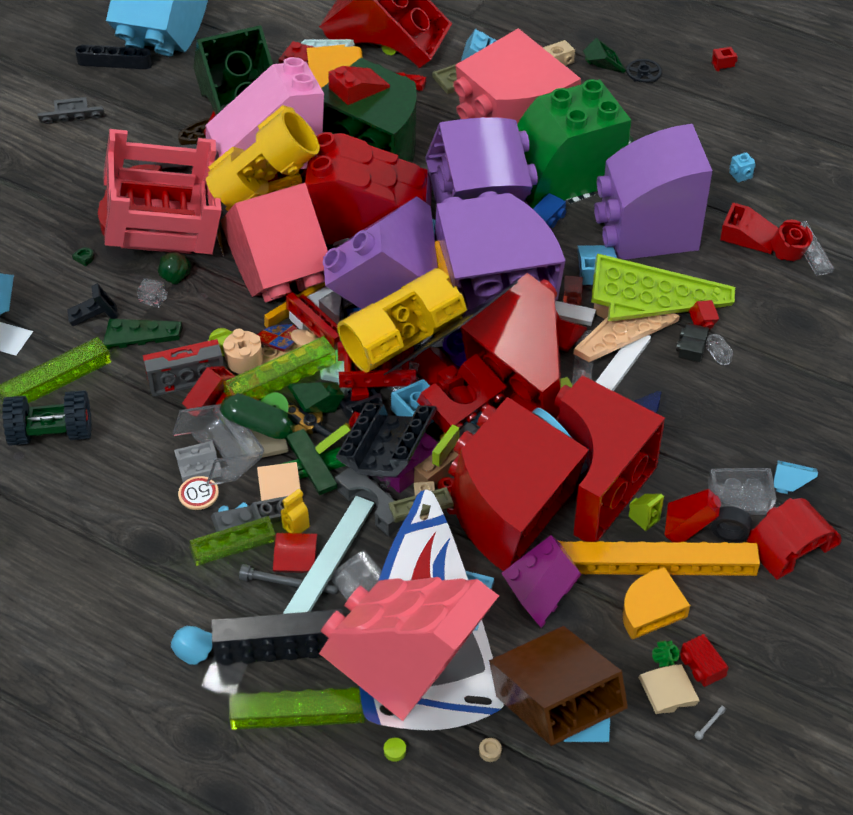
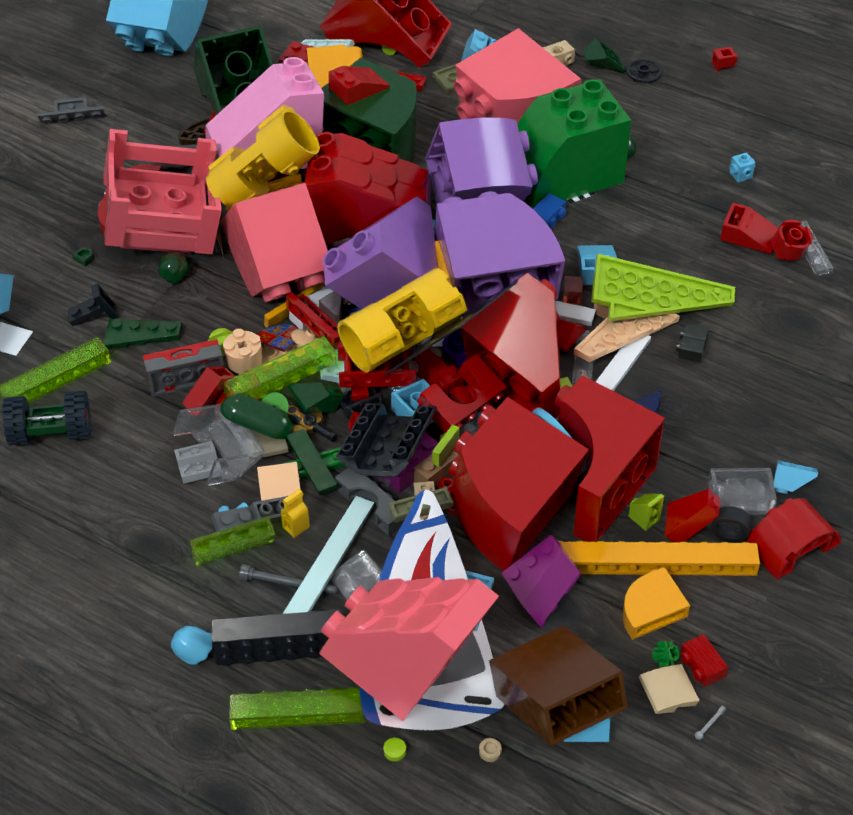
(113, 57): black beam -> none
(152, 292): clear brick -> none
(157, 191): red fence -> none
(197, 494): piece -> none
(224, 678): clear piece -> none
(294, 552): red slope -> none
(327, 442): lime tile -> none
(655, 195): medium lavender slope -> none
(704, 314): red brick -> none
(716, 350): clear beam -> none

